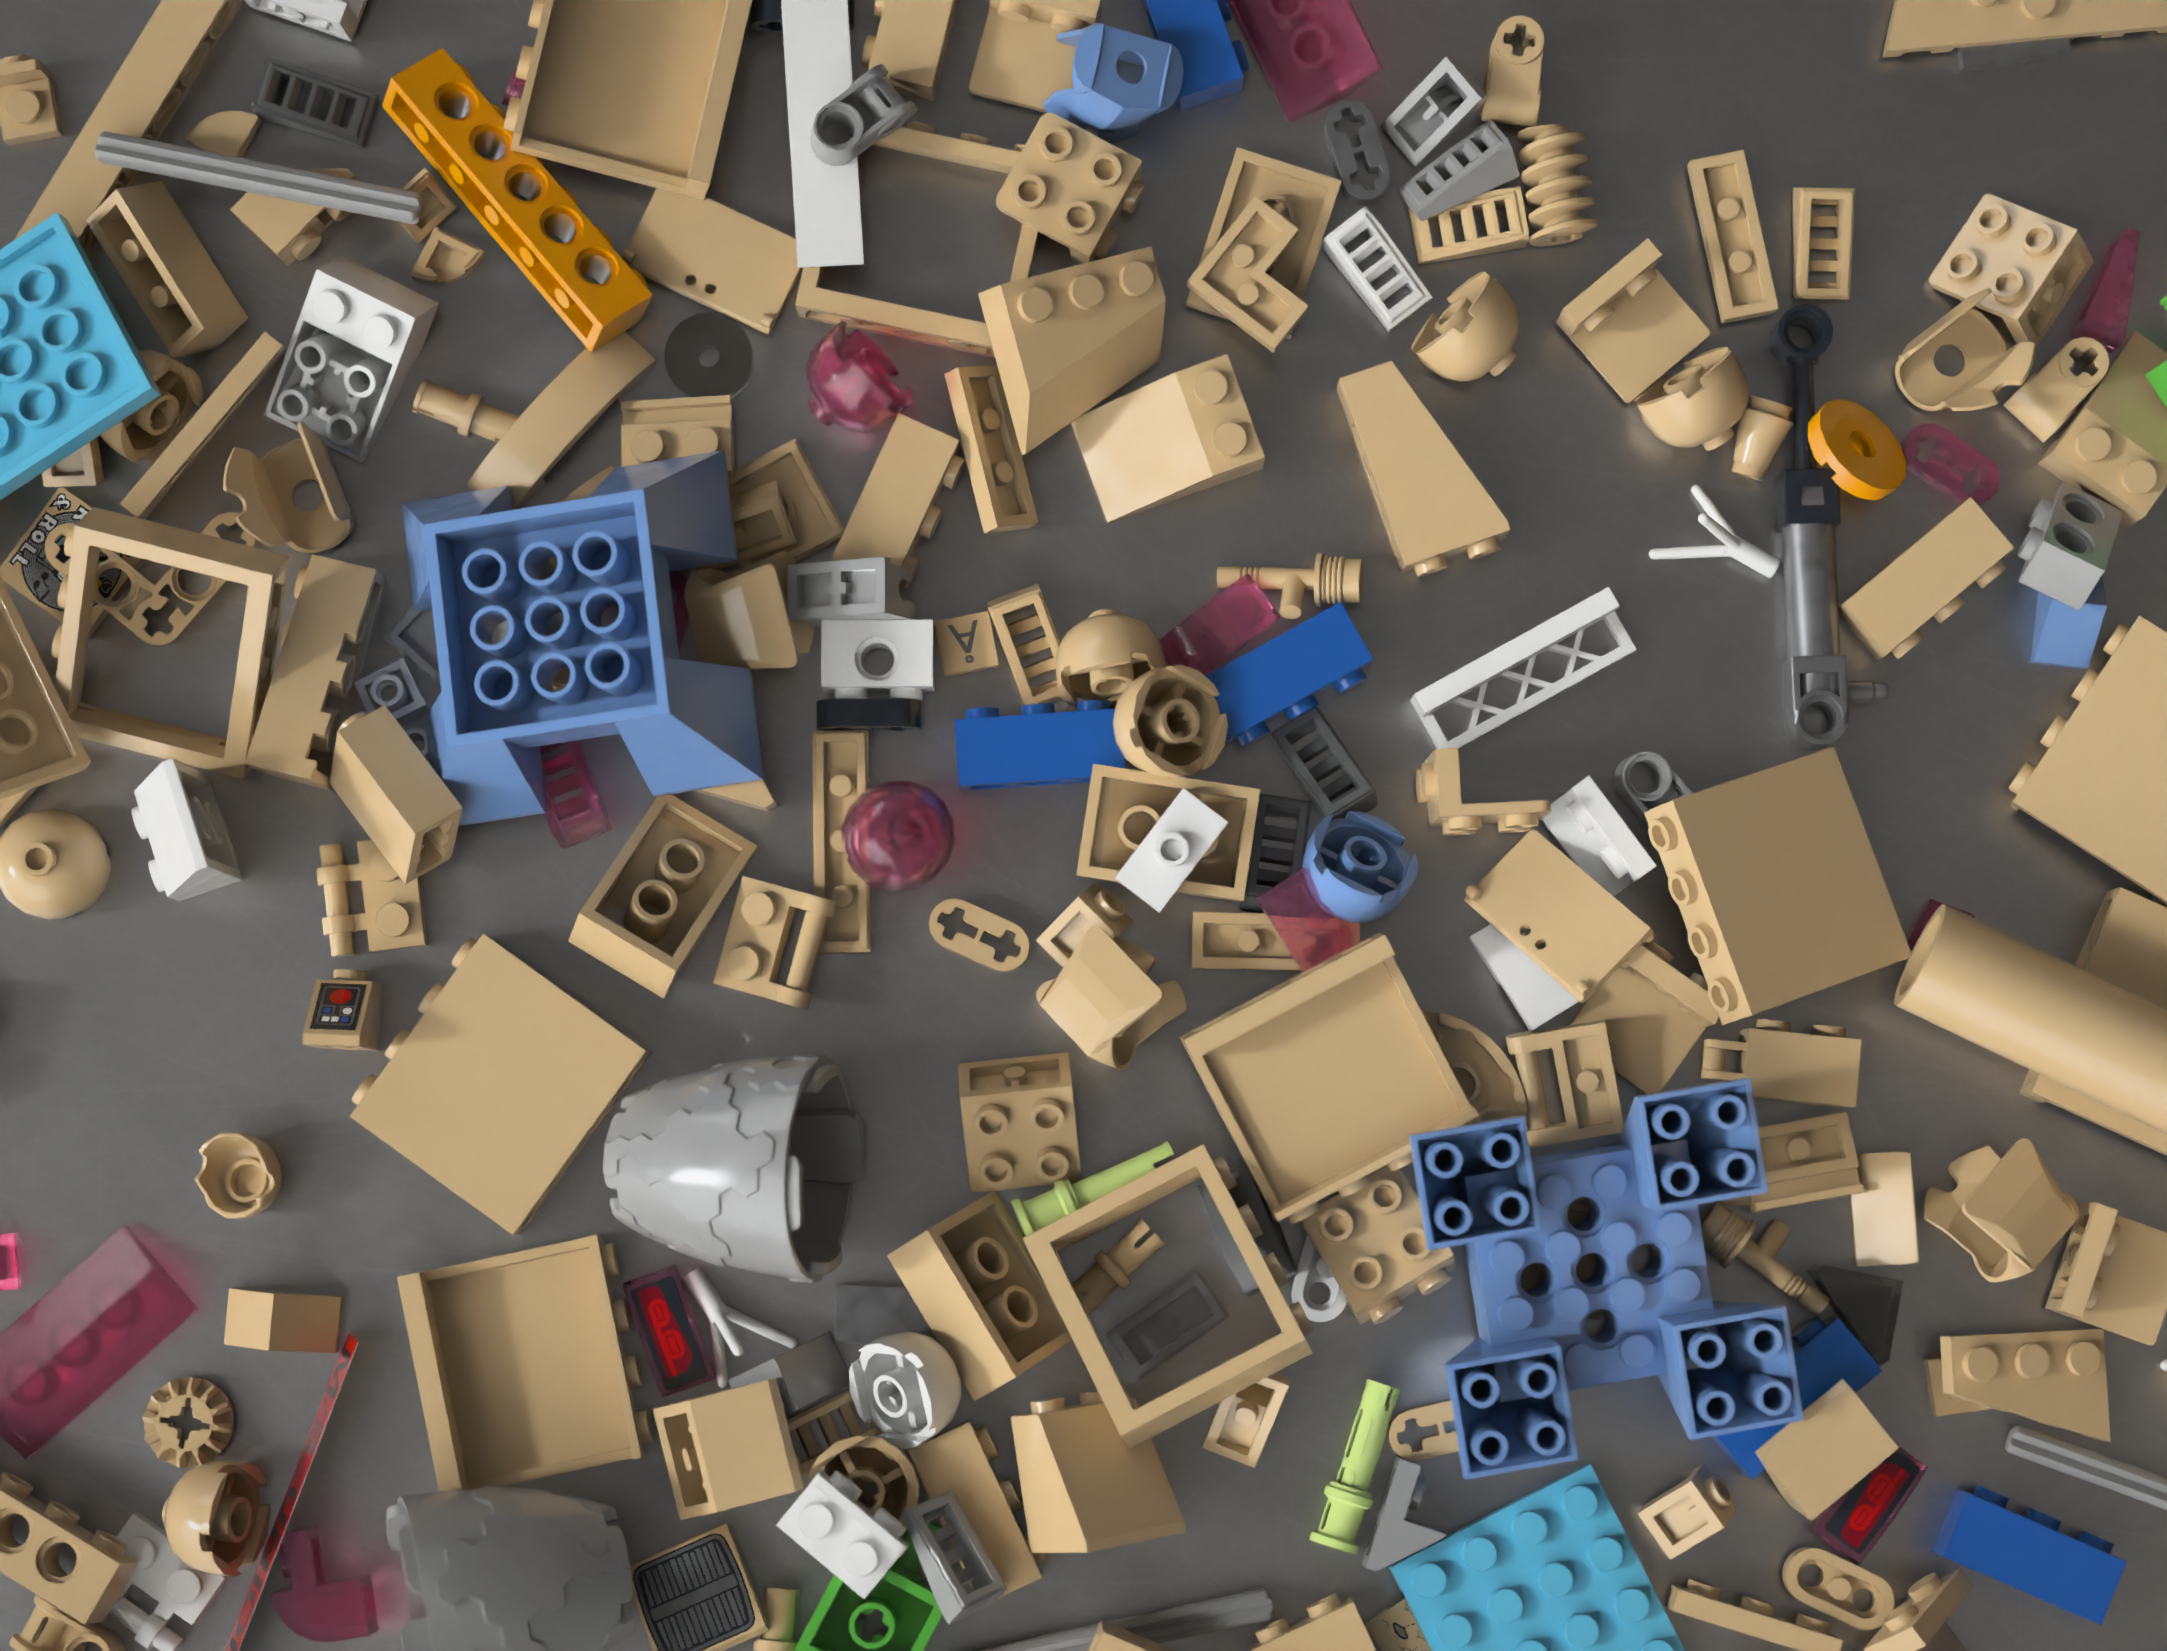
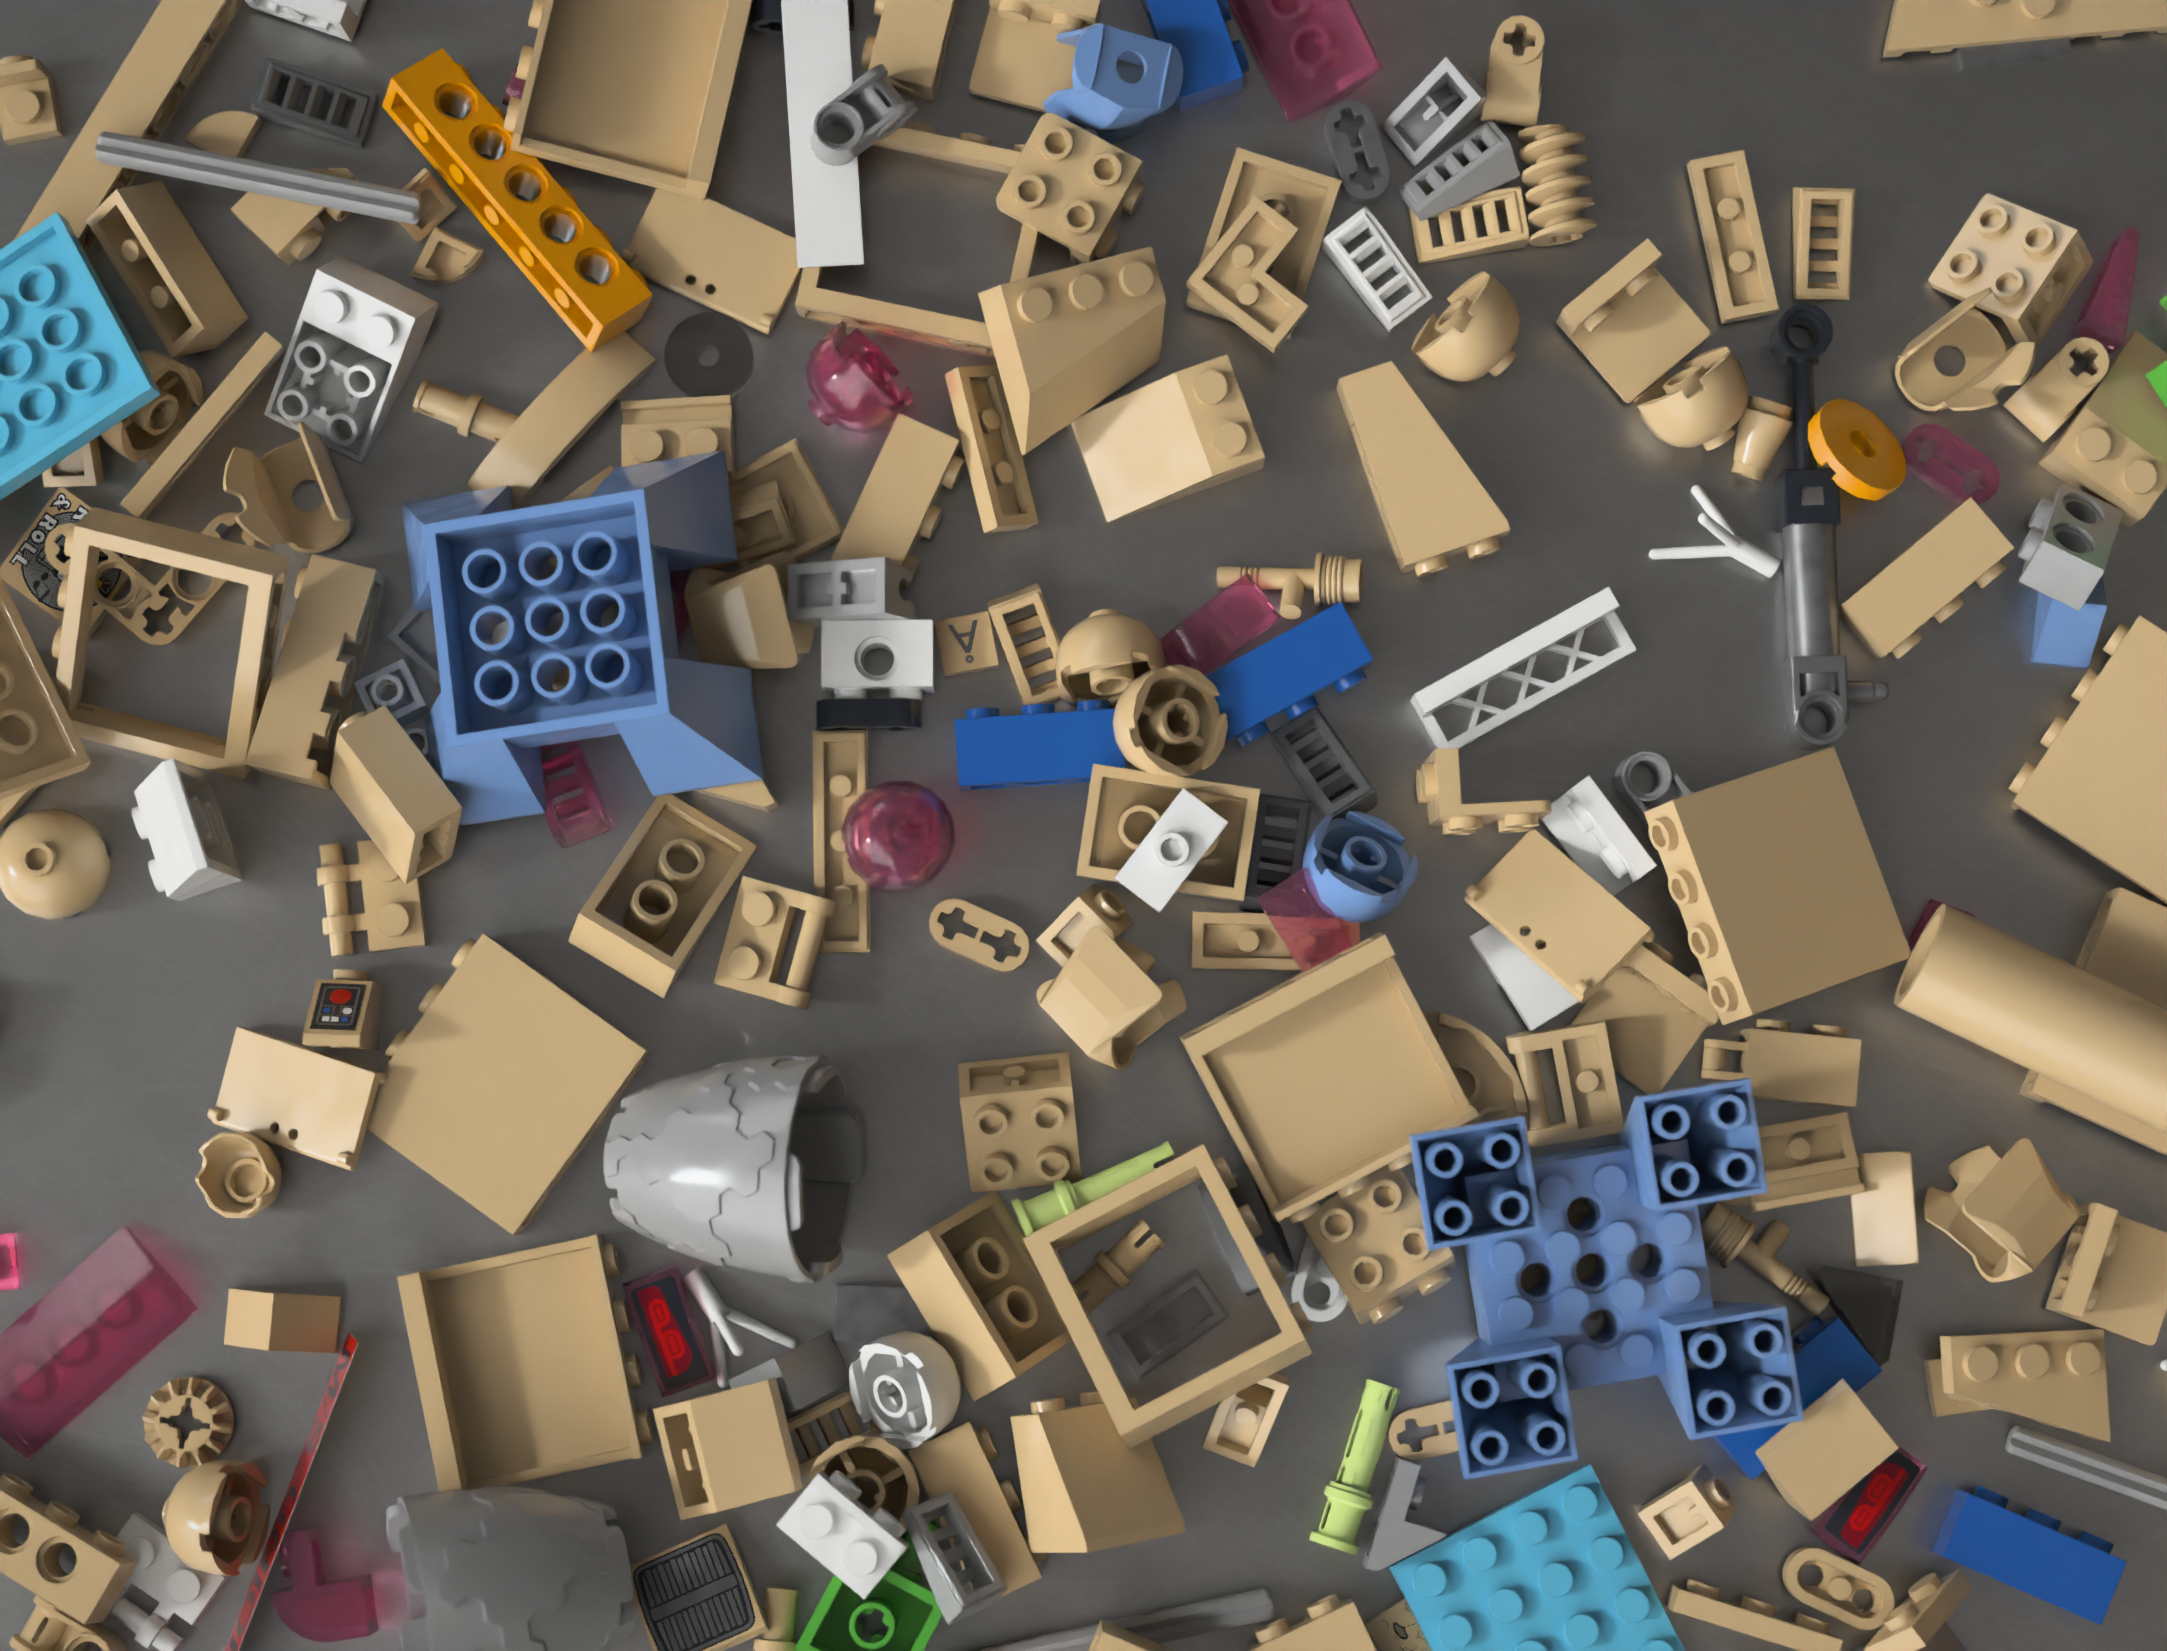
(310, 1094): none -> tan door

